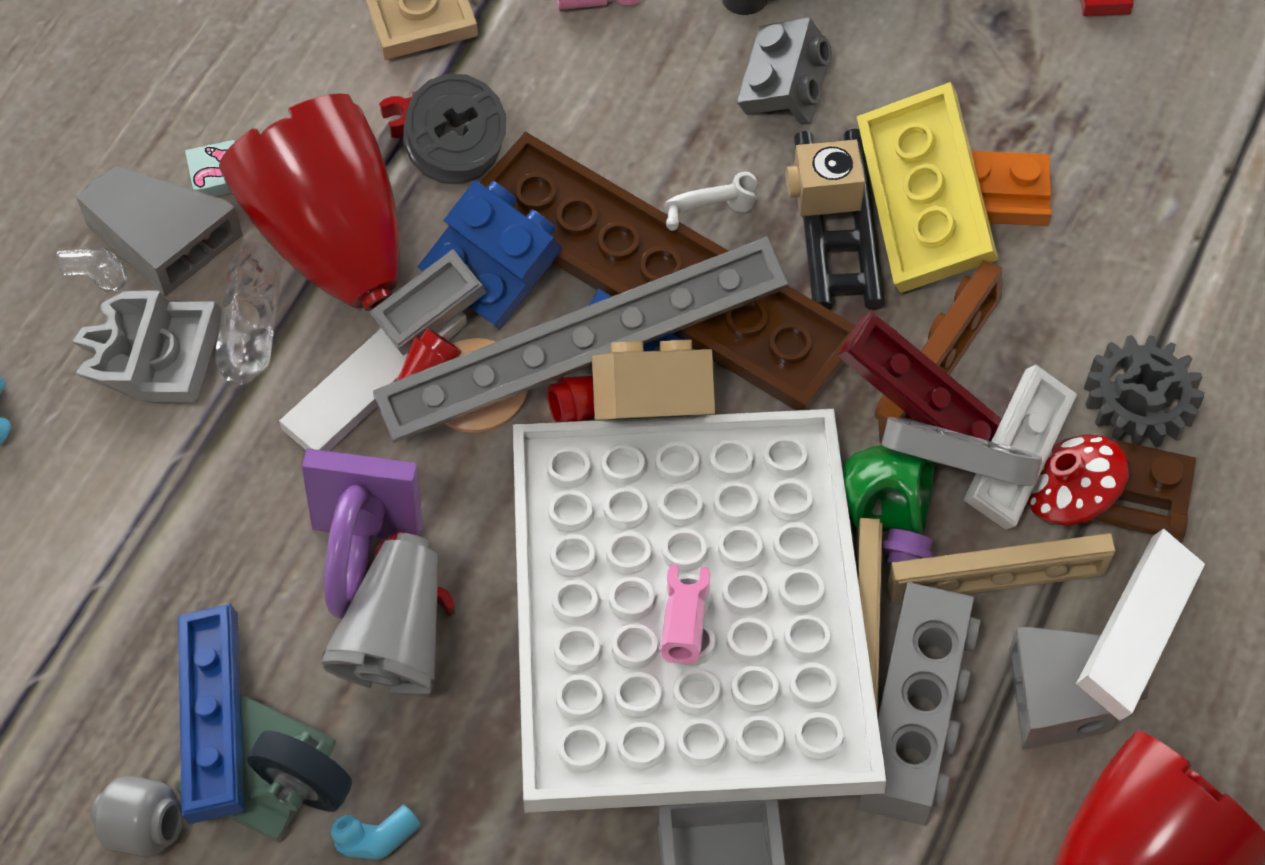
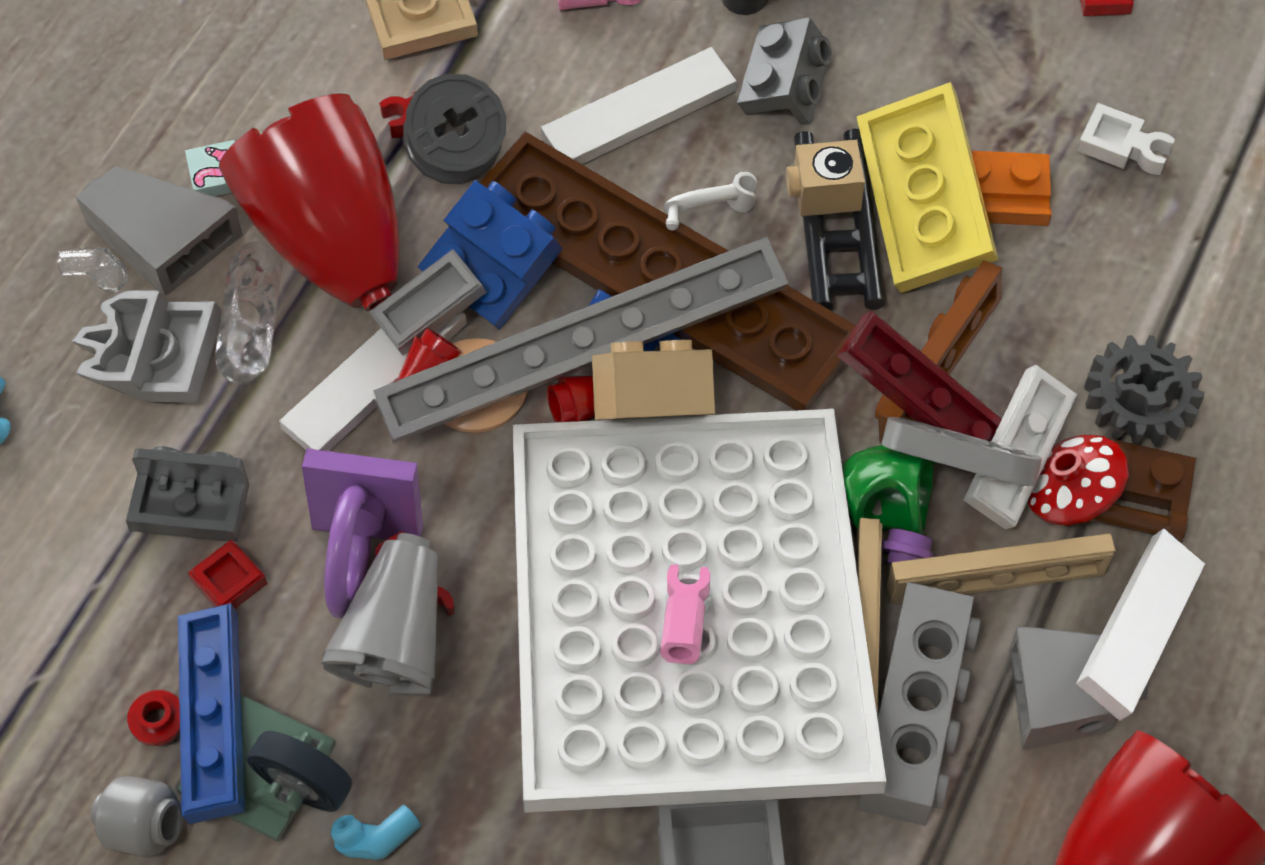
(160, 732): none -> red plate
(188, 494): none -> dark grey bracket
(227, 576): none -> red tile
(640, 107): none -> white tile
(1118, 136): none -> white plate

